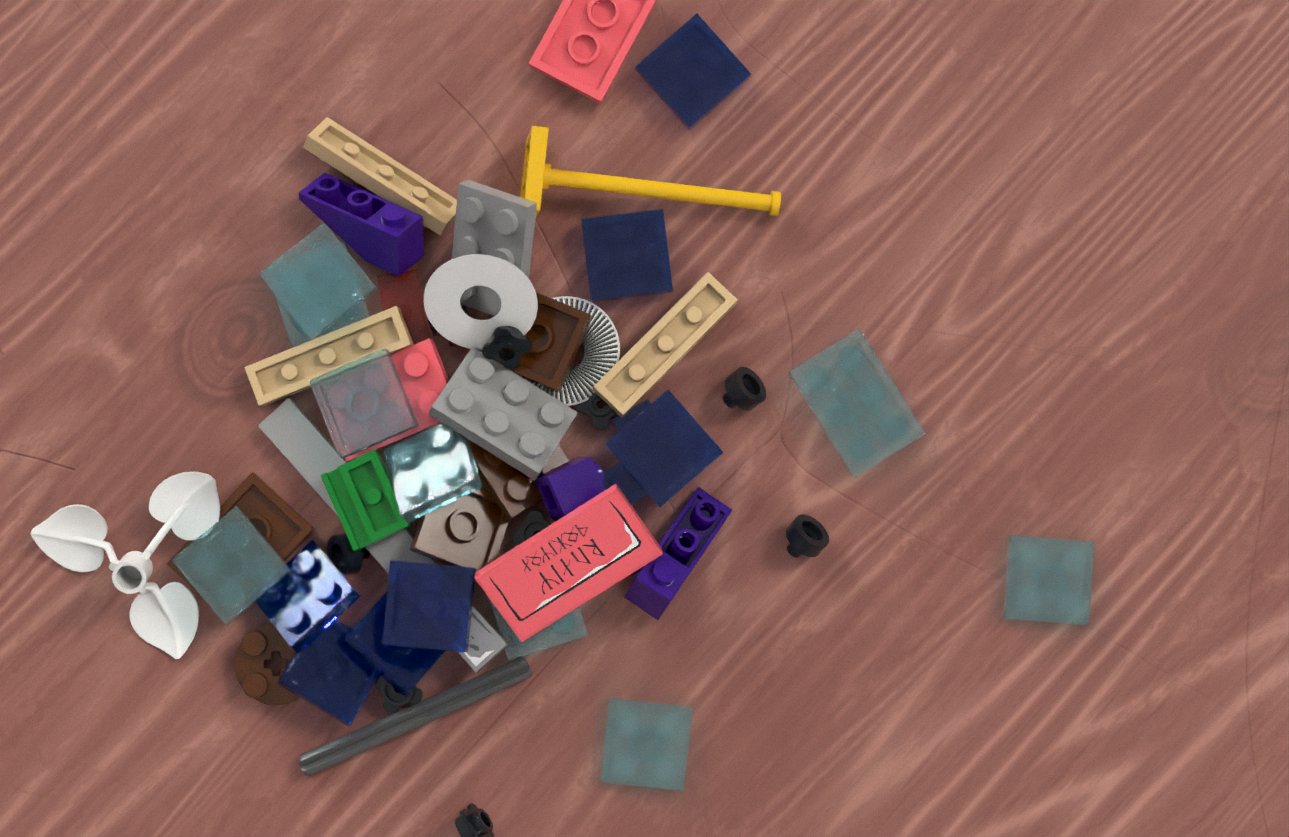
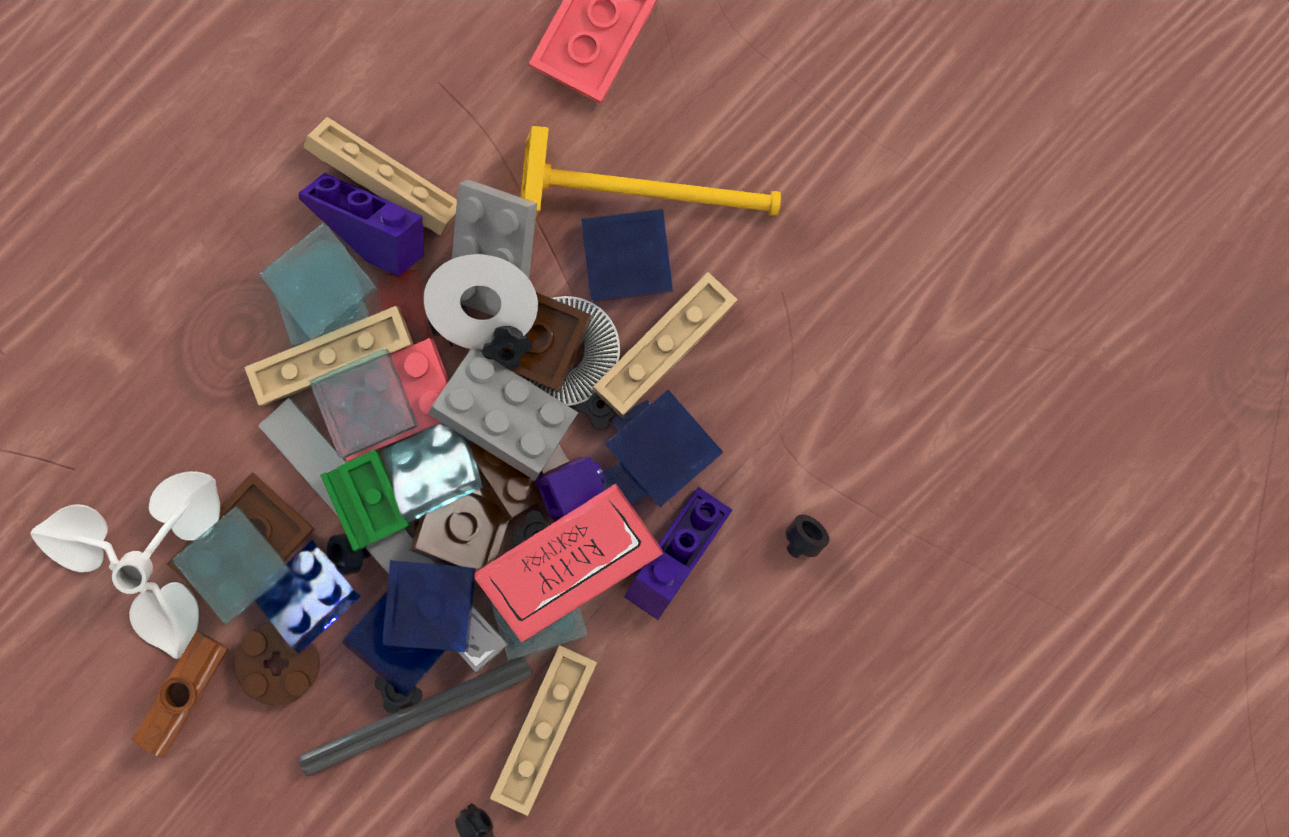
(165, 717): none -> dark orange piece
(330, 675): clear blue plate -> none
(543, 730): none -> tan plate
(646, 744): clear light blue plate -> none
(693, 71): clear blue plate -> none
(744, 389): black tile -> none
(856, 403): clear light blue plate -> none
(1048, 580): clear light blue plate -> none

